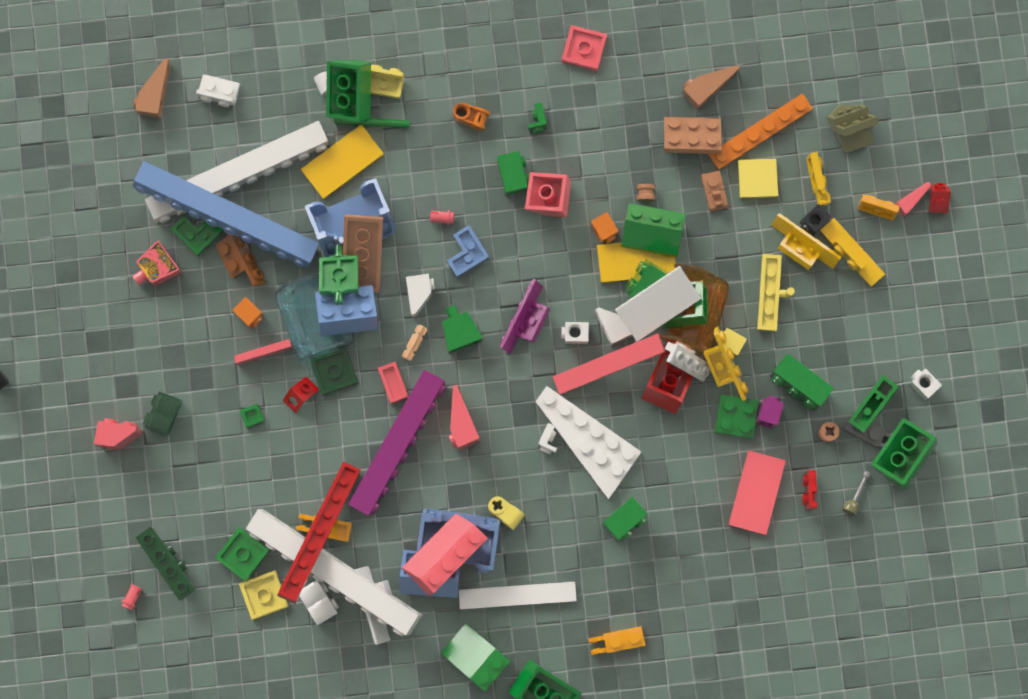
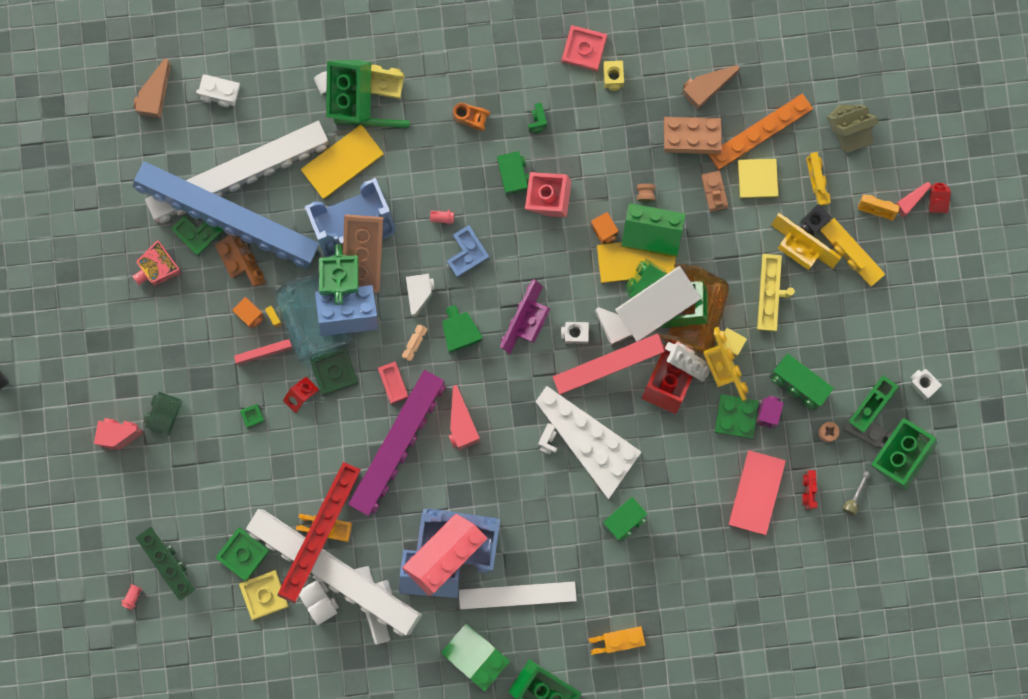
(273, 316): none -> yellow tile
(508, 515): light yellow piece -> none
(613, 67): none -> light yellow brick

